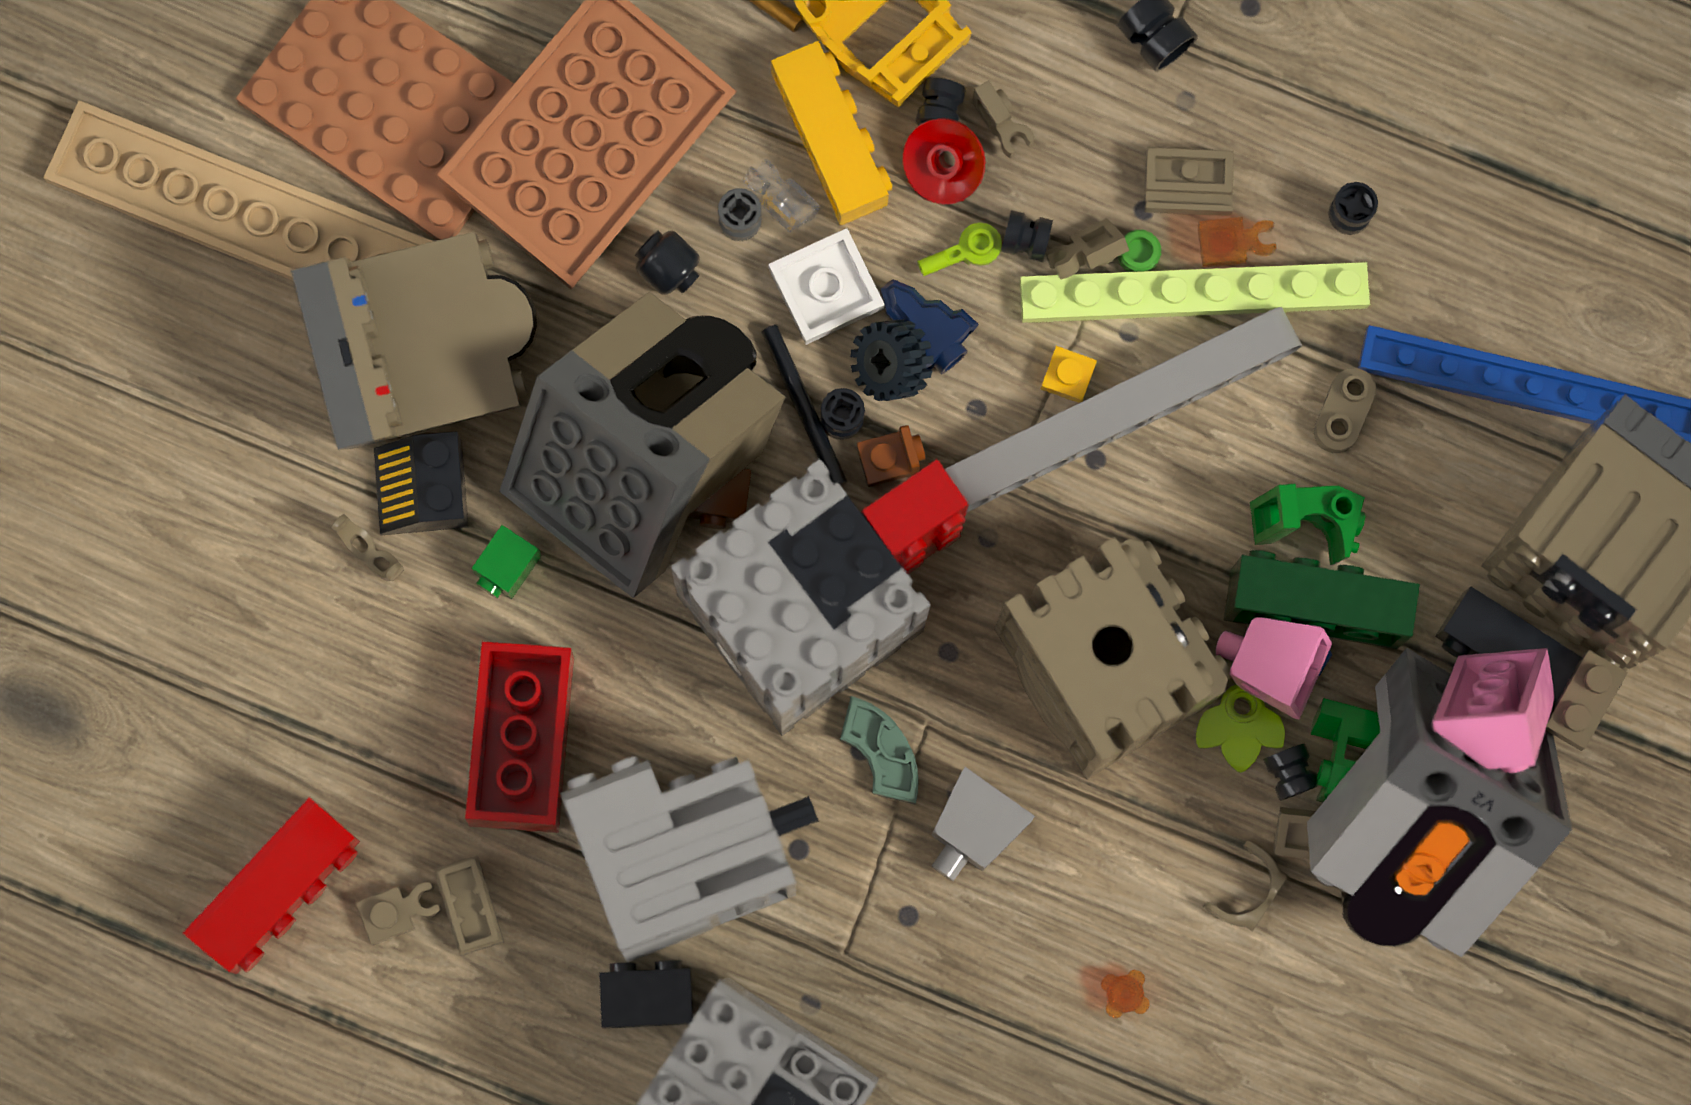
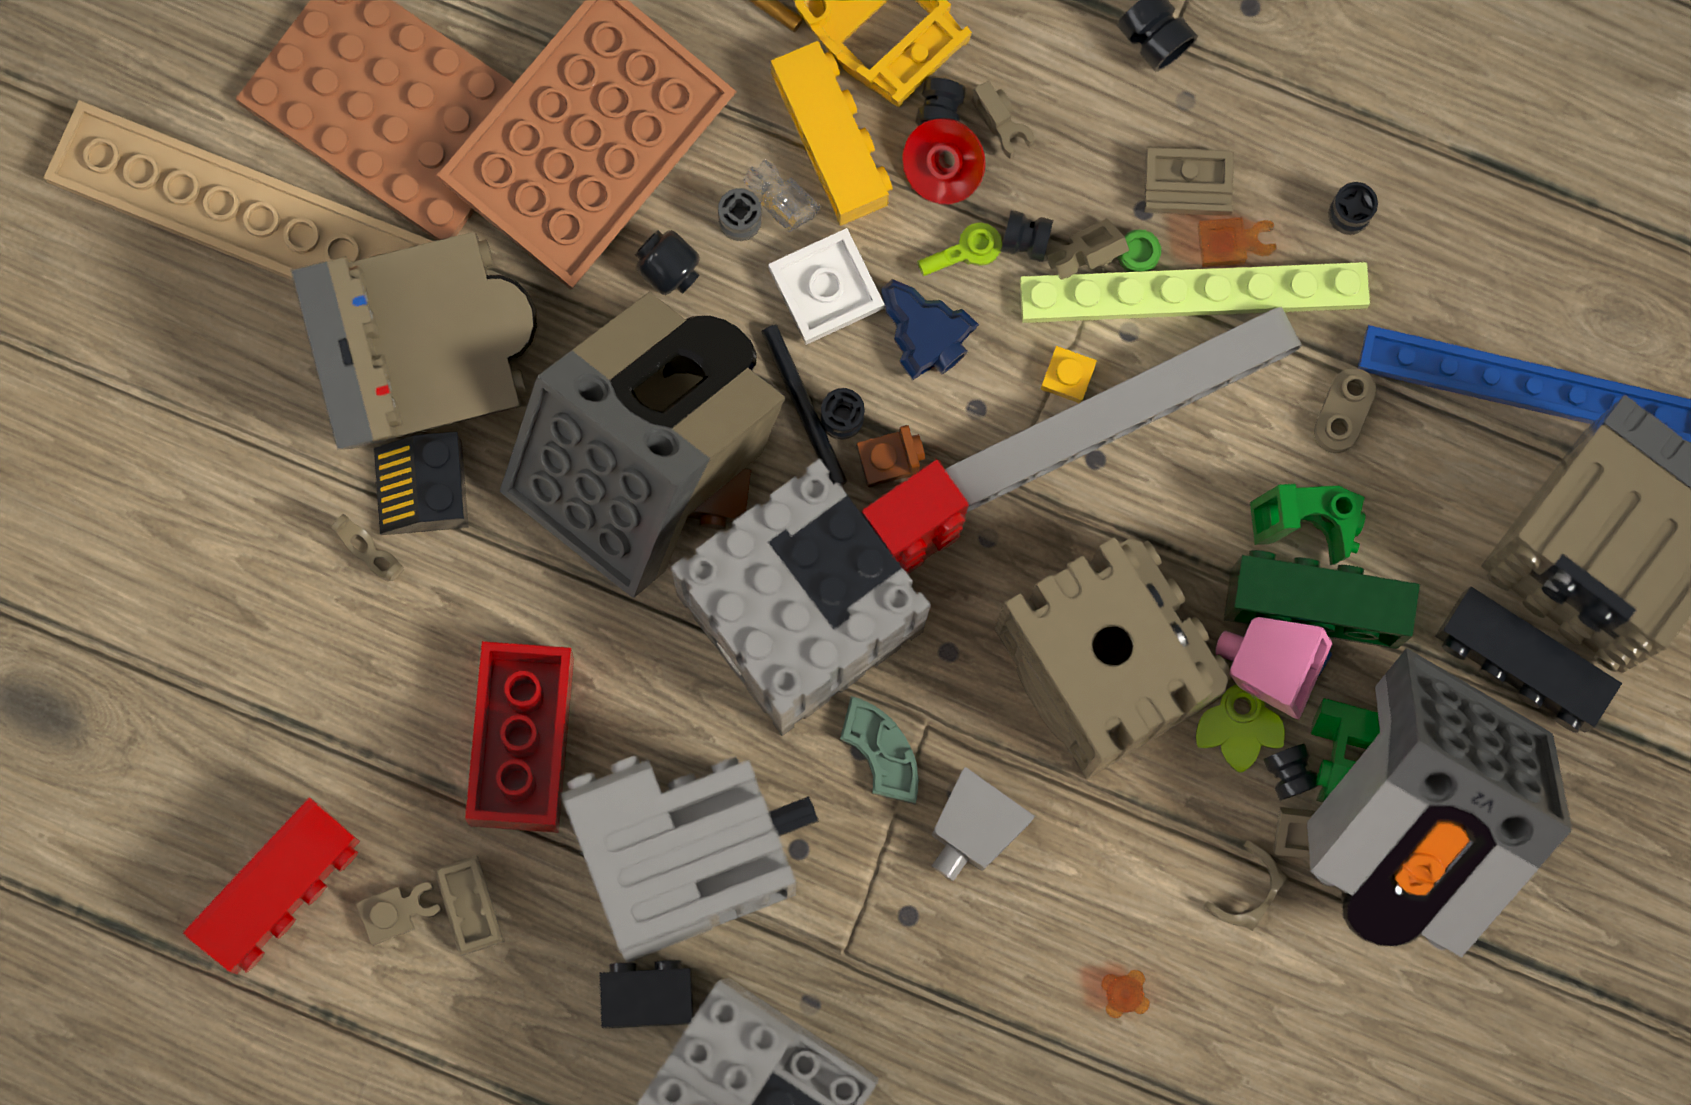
(505, 563): green brick -> none
(900, 345): black wheel -> none
(1498, 707): bright pink slope -> none
(1585, 700): dark tan plate -> none

